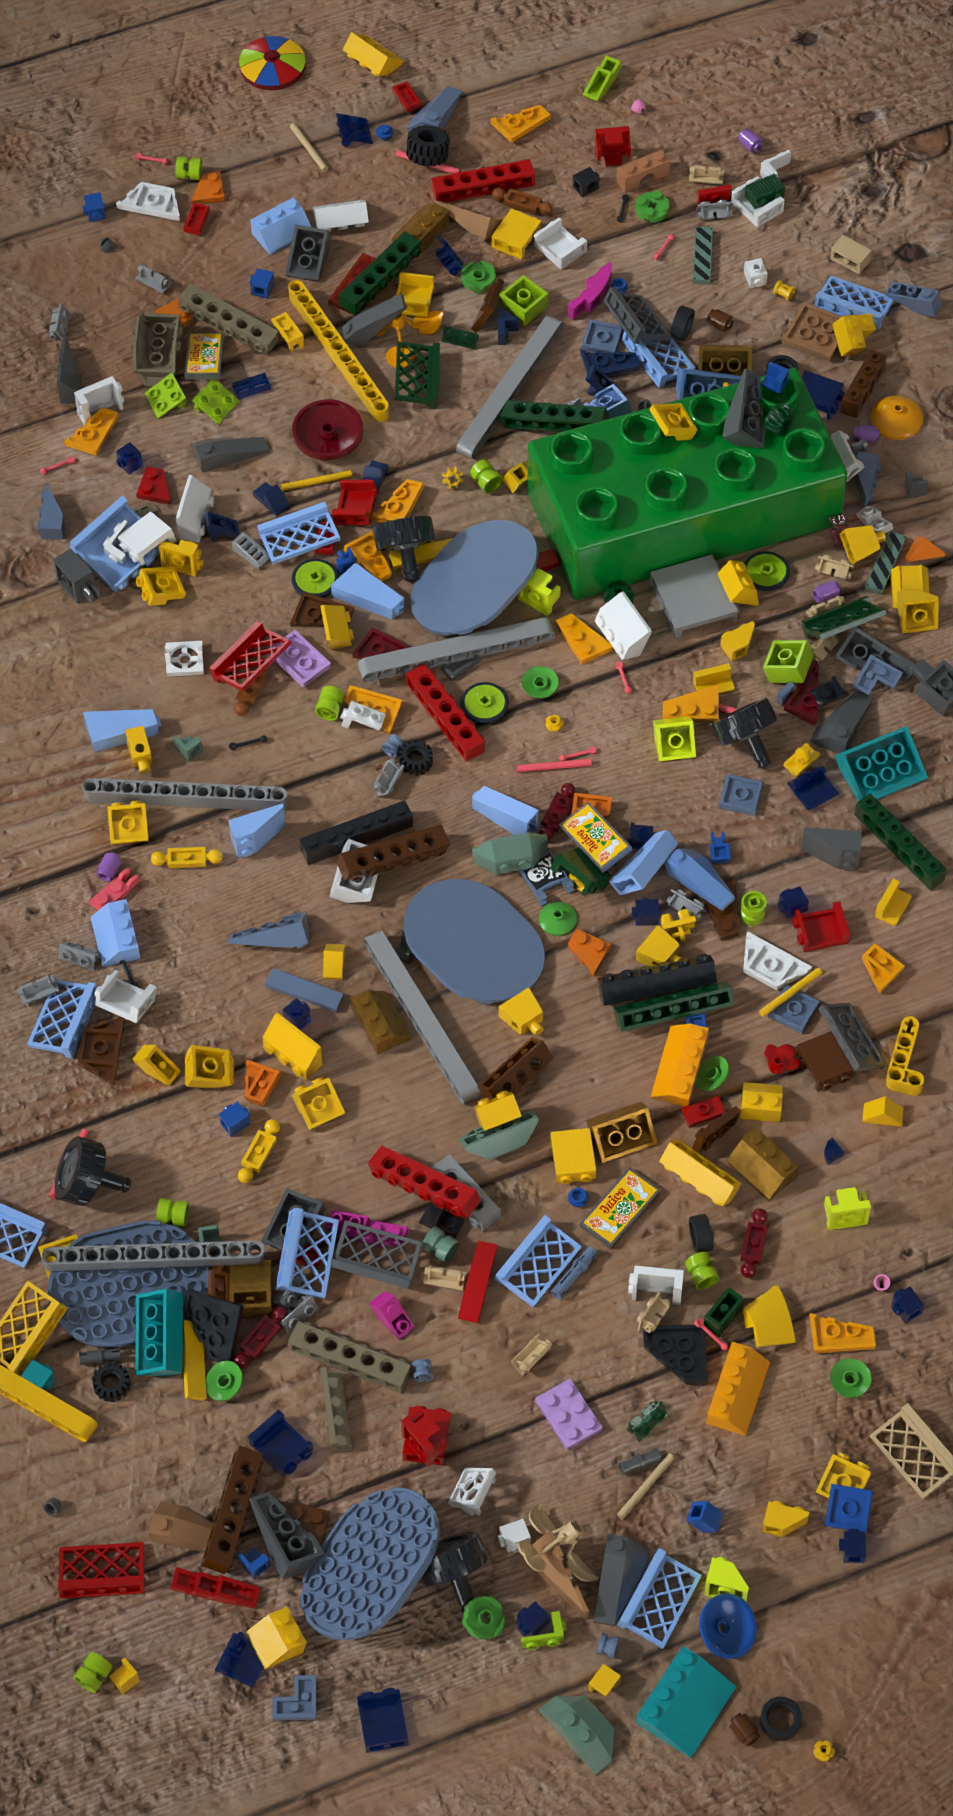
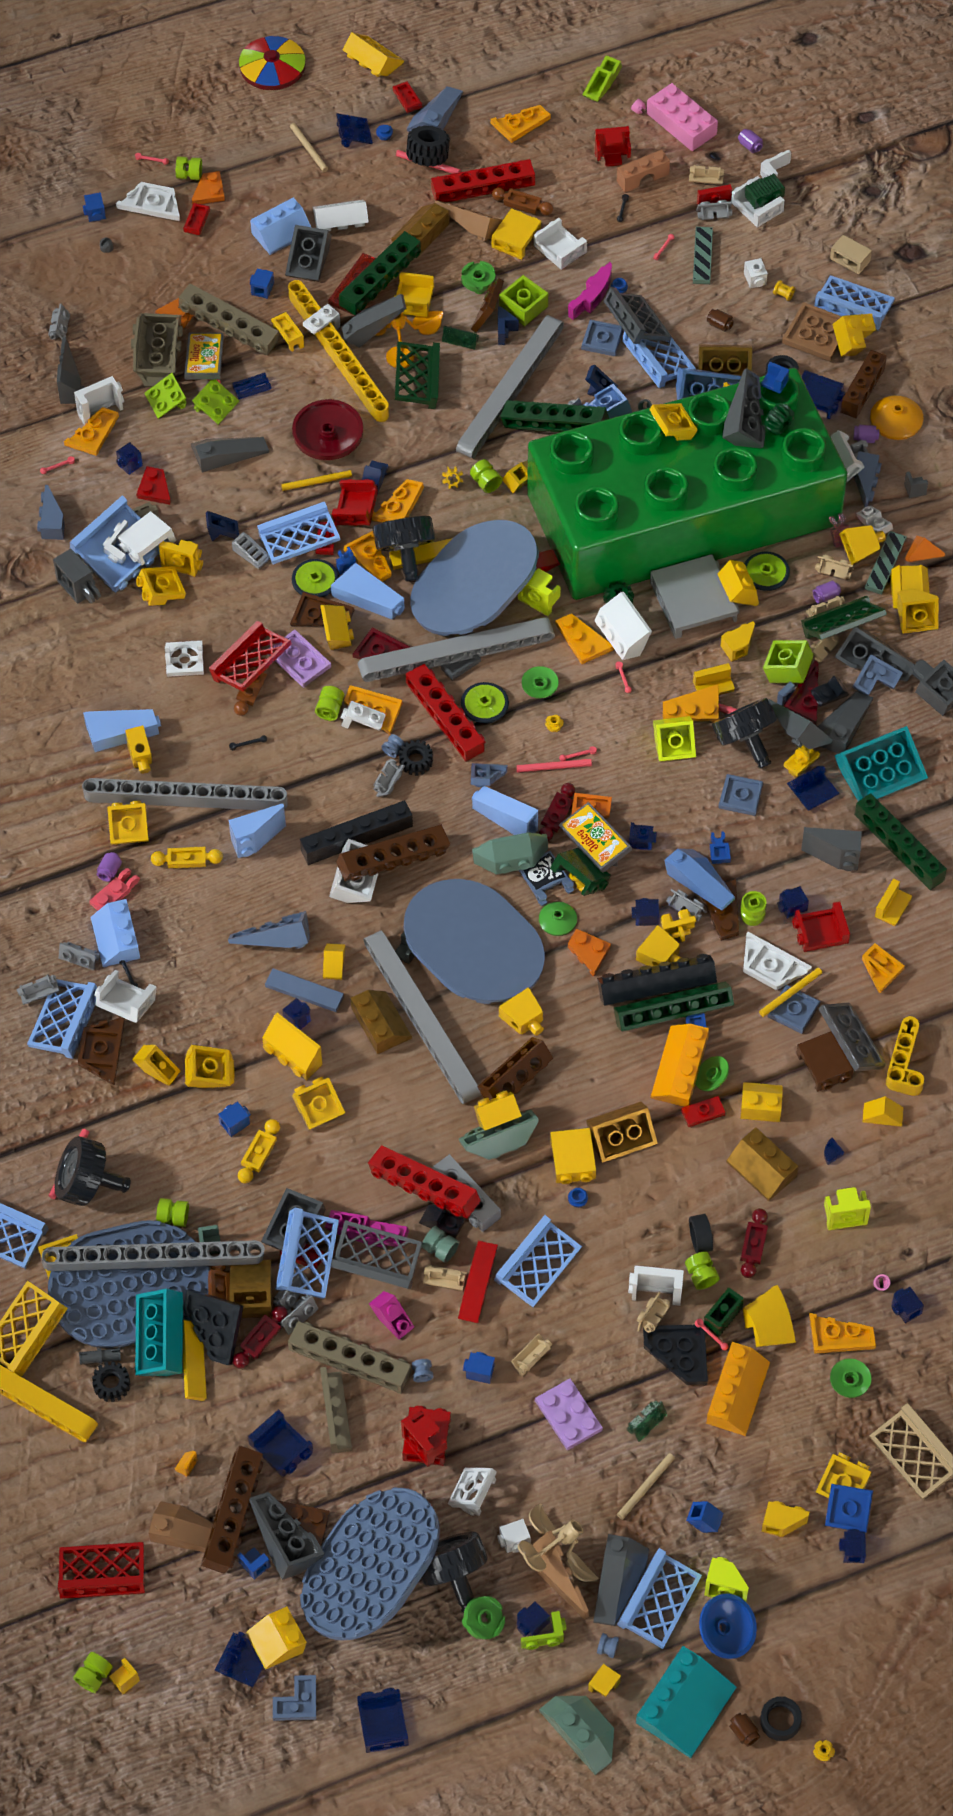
(39, 1375): teal brick -> none
(52, 1506): dark grey hinge -> none
(153, 279): light grey hinge -> none
(187, 1463): none -> light orange slope
(188, 747): sand green panel -> none
(192, 510): white slope -> none
(215, 1588): red slope -> none
(217, 1379): bright green dish -> none
(259, 1082): orange wing -> none
(272, 498): dark blue slope -> none
(322, 318): none -> white bracket
(448, 257): clear blue hinge -> none
(479, 1367): none -> blue brick
(486, 774): none -> sand blue wing
(579, 1266): sand blue pin -> none
(586, 181): black brick -> none
(611, 363): dark blue wing -> none
(620, 1208): tile -> none
(639, 1461): dark grey pin -> none
(644, 863): light blue slope -> none
(649, 199): bright green plate -> none
(682, 117): none -> bright pink brick
(682, 323): black tyre -> none
(700, 1172): yellow brick -> none
(715, 1129): reddish brown wing -> none
(781, 1058): red plate -> none
(799, 728): none -> dark grey wedge
(918, 299): sand blue slope -> none

